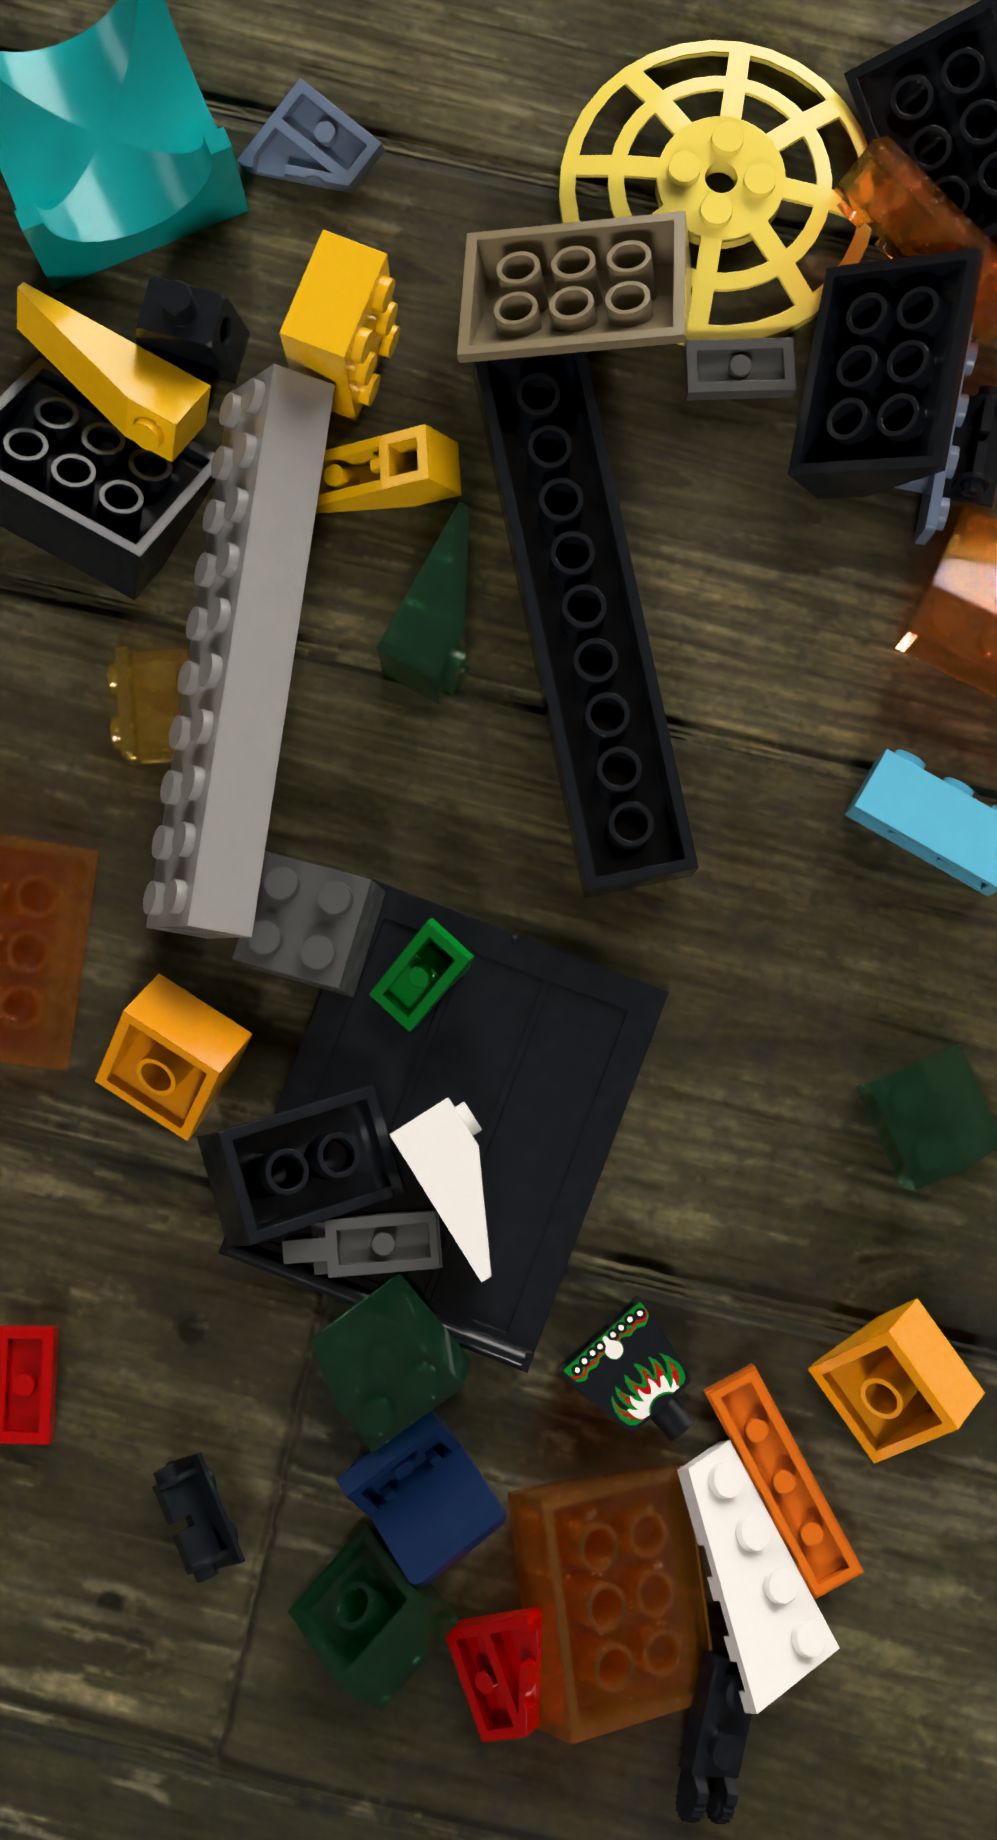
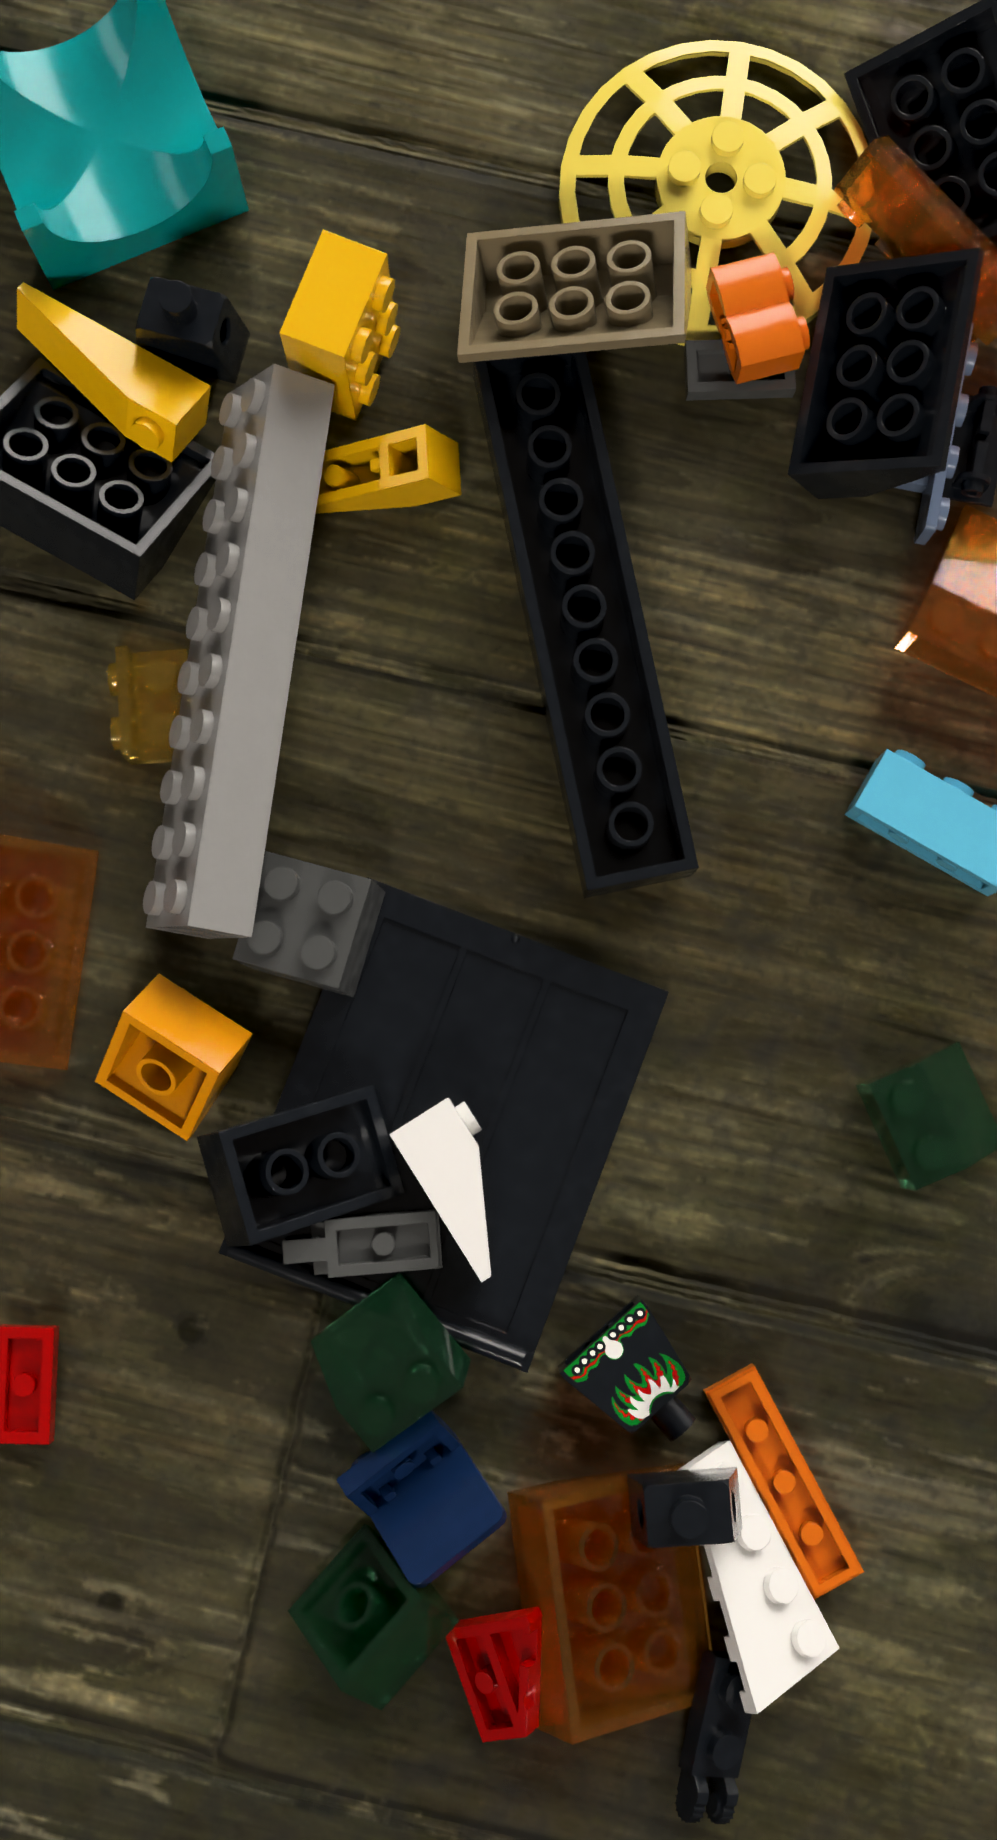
(189, 1491): black hinge -> none
(312, 144): sand blue wing -> none
(422, 974): green slope -> none
(429, 631): clear green slope -> none
(685, 1507): none -> black torso
(756, 317): none -> orange brick
(898, 1382): light orange slope -> none

